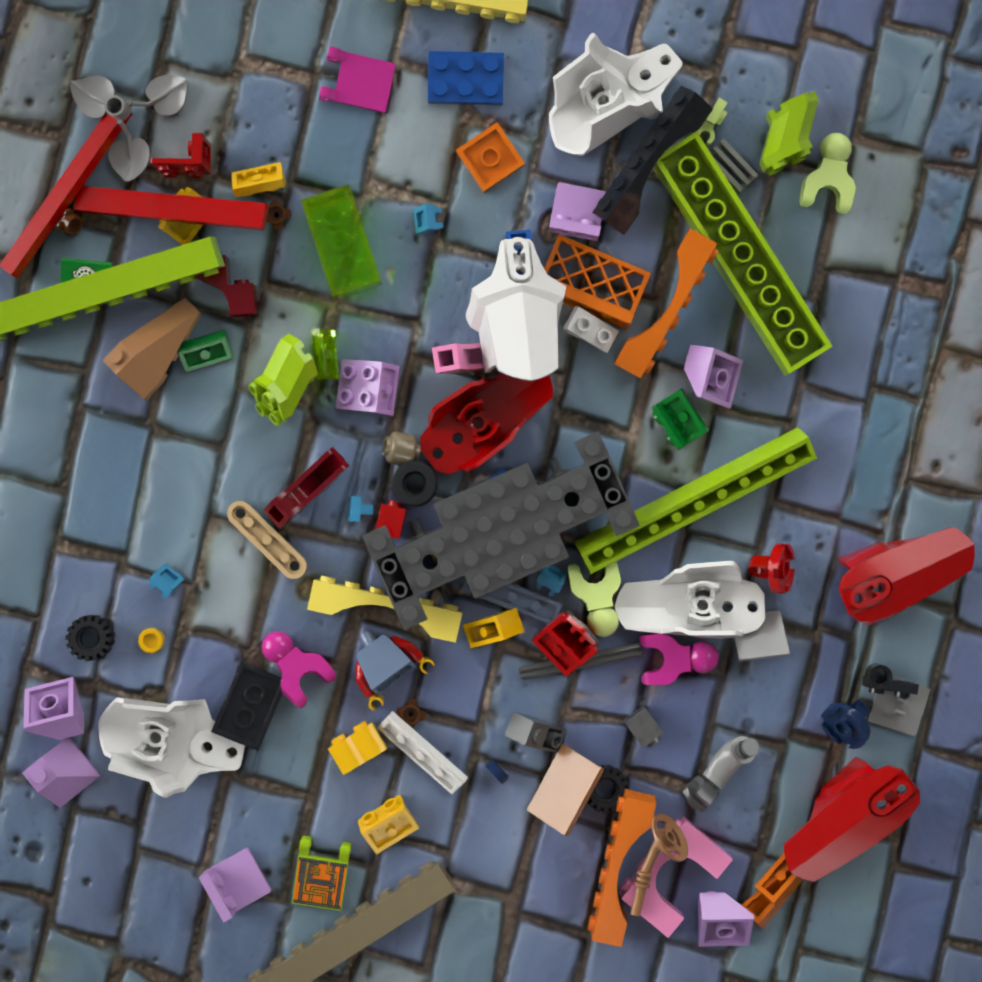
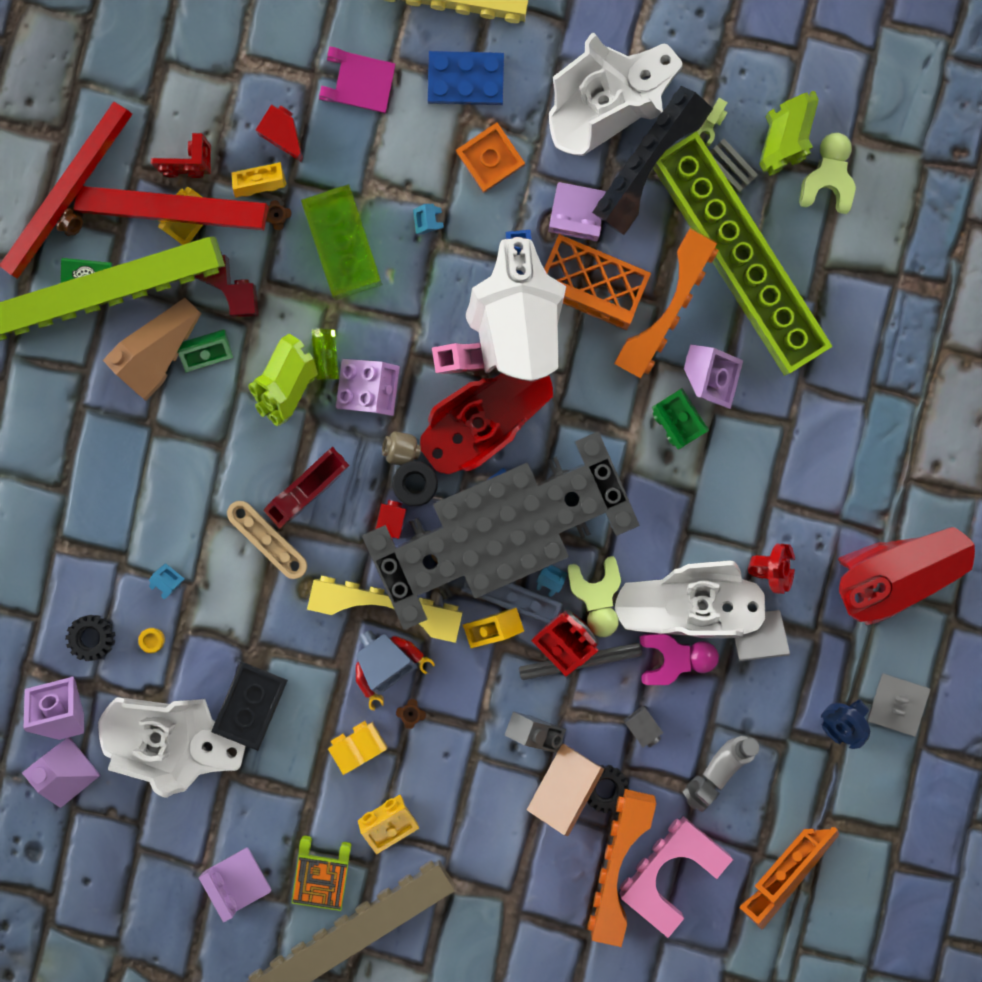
(97, 96): light grey plant -> none
(281, 131): none -> red slope
(294, 664): dark pink piece -> none
(355, 508): dark azure tile -> none
(422, 752): white tile -> none
(499, 774): dark blue tile -> none
(590, 329): white plate -> none
(664, 841): medium nougat dish -> none
(698, 498): lime brick -> none
(722, 921): lavender slope -> none
(848, 820): red piece -> none
(900, 688): black plate -> none

